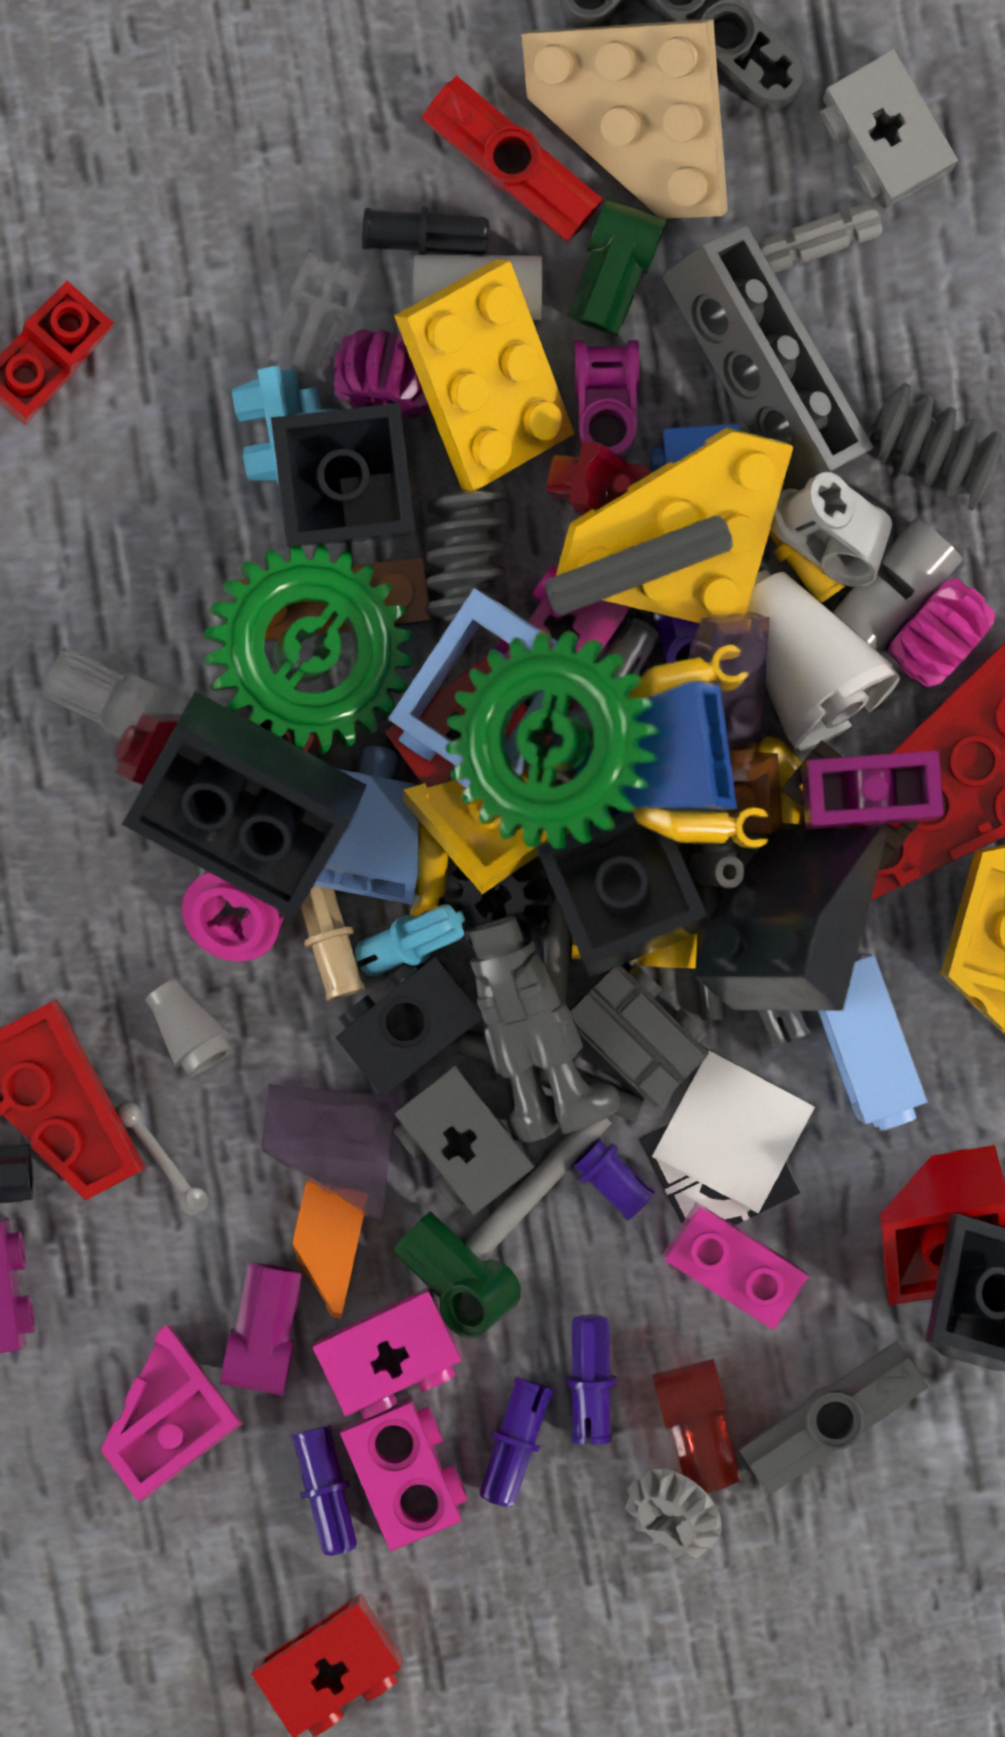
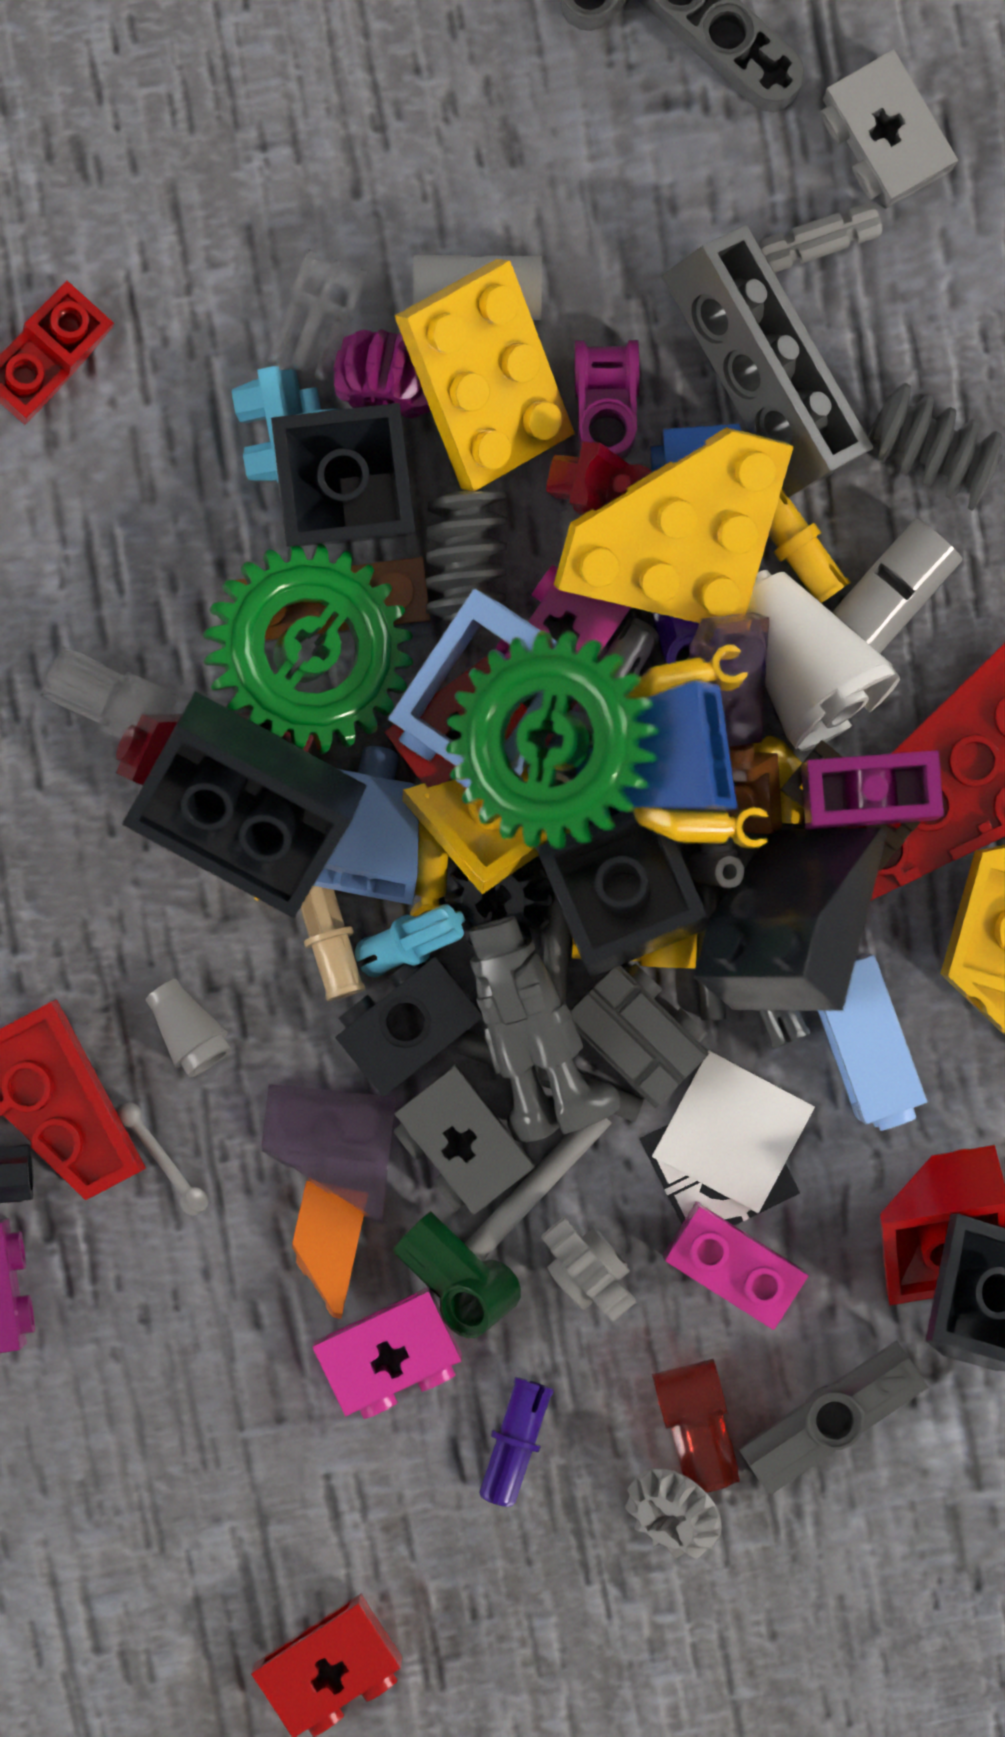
(167, 1418): dark pink wing -> none
(223, 934): dark pink gear -> none
(261, 1345): magenta piece -> none
(325, 1489): dark purple axle -> none
(388, 1477): dark pink brick -> none
(425, 232): black axle -> none
(481, 131): red piece -> none
(588, 1269): none -> light grey gear
(591, 1379): dark purple axle -> none
(613, 1179): dark purple pin -> none
(620, 252): dark green piece -> none
(638, 106): tan plate -> none
(638, 565): dark grey axle -> none
(834, 529): light grey piece -> none
(942, 633): dark pink gear -> none

